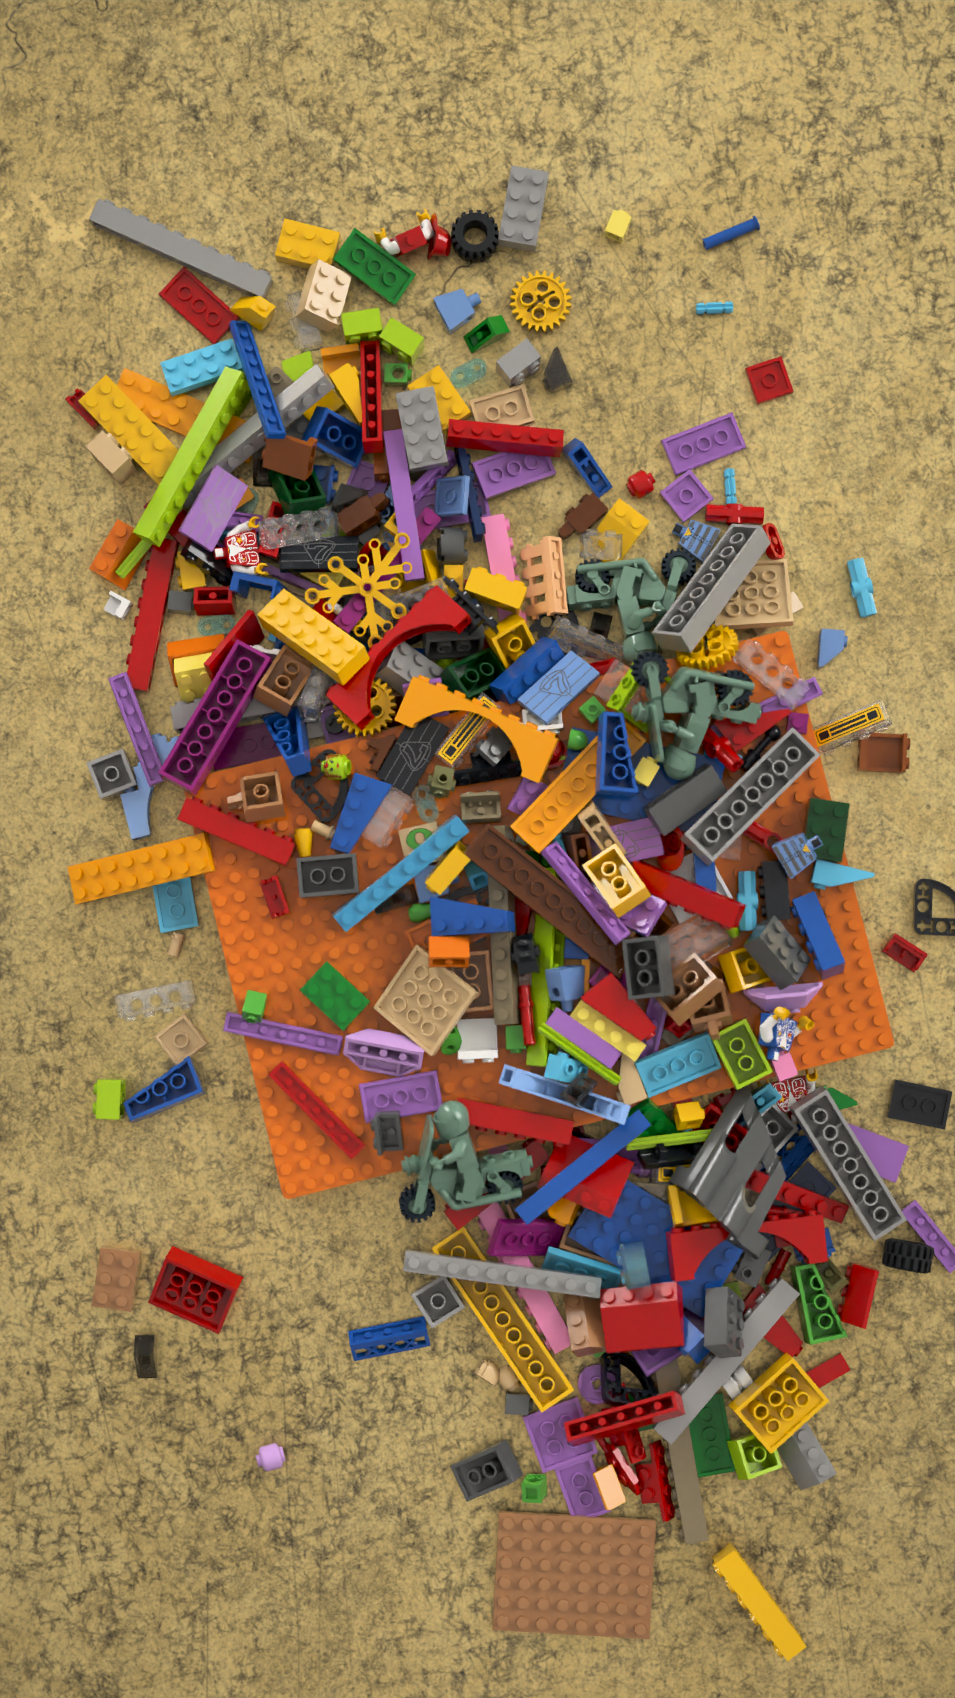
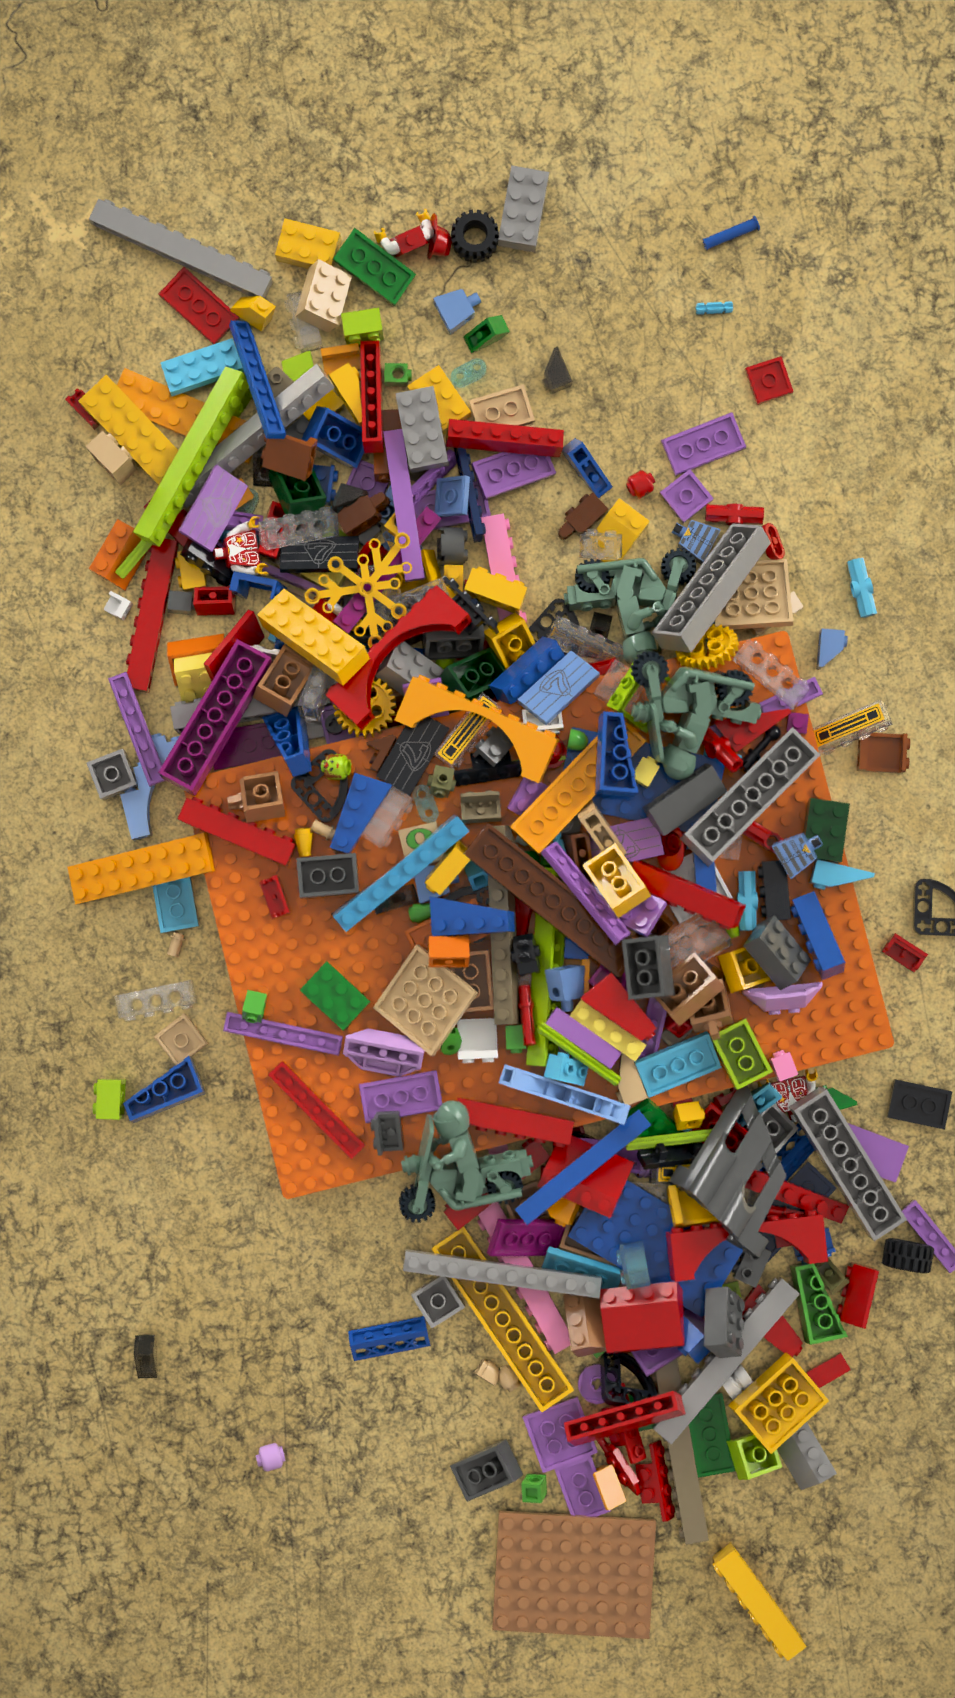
(116, 1278): medium nougat brick -> none
(195, 1289): red slope -> none
(216, 625): clear light blue plate -> none
(401, 341): lime brick -> none
(518, 363): light grey brick -> none
(518, 1403): dark grey brick -> none
(551, 314): yellow gear -> none
(553, 574): light nougat fence -> none
(579, 1090): clear smoke slope -> none
(591, 710): bright green brick -> none
(618, 225): light yellow brick -> none
(730, 486): medium azure axle -> none
(778, 1031): torso -> none
(778, 1265): red axle -> none

